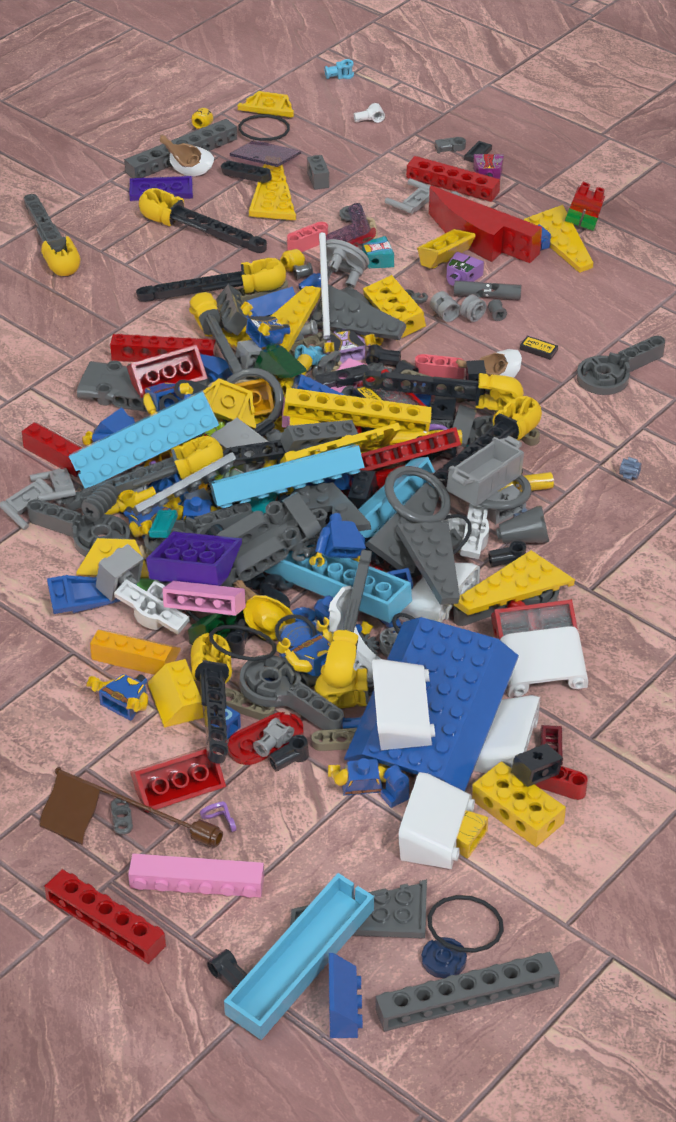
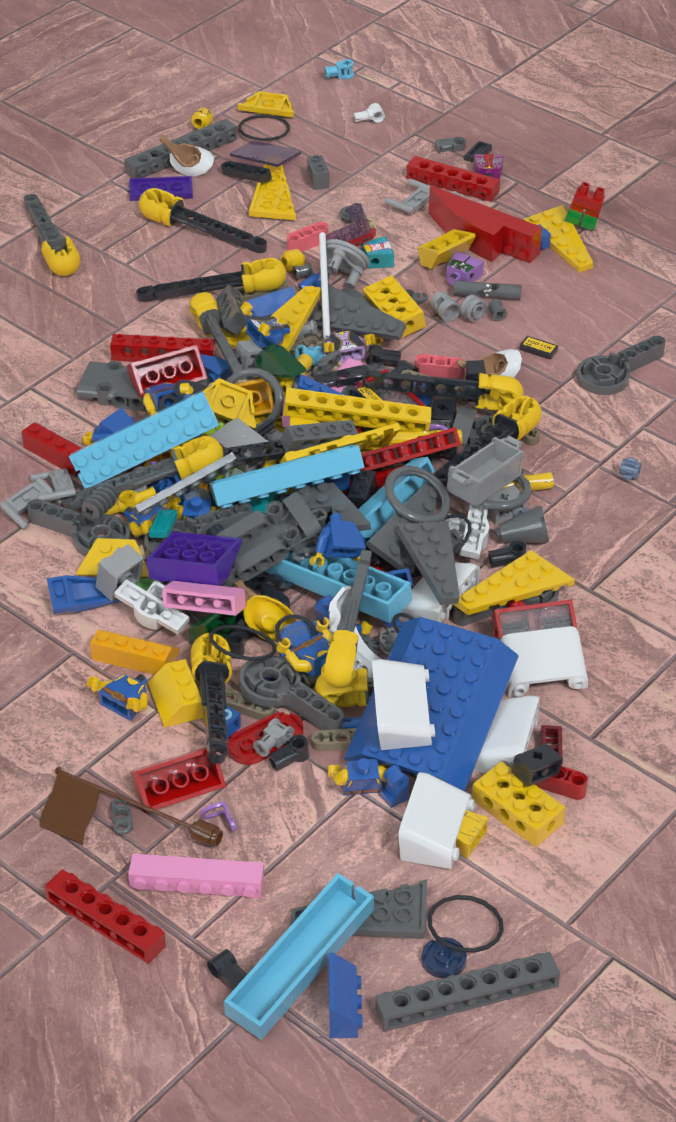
(306, 612): blue piece -> none

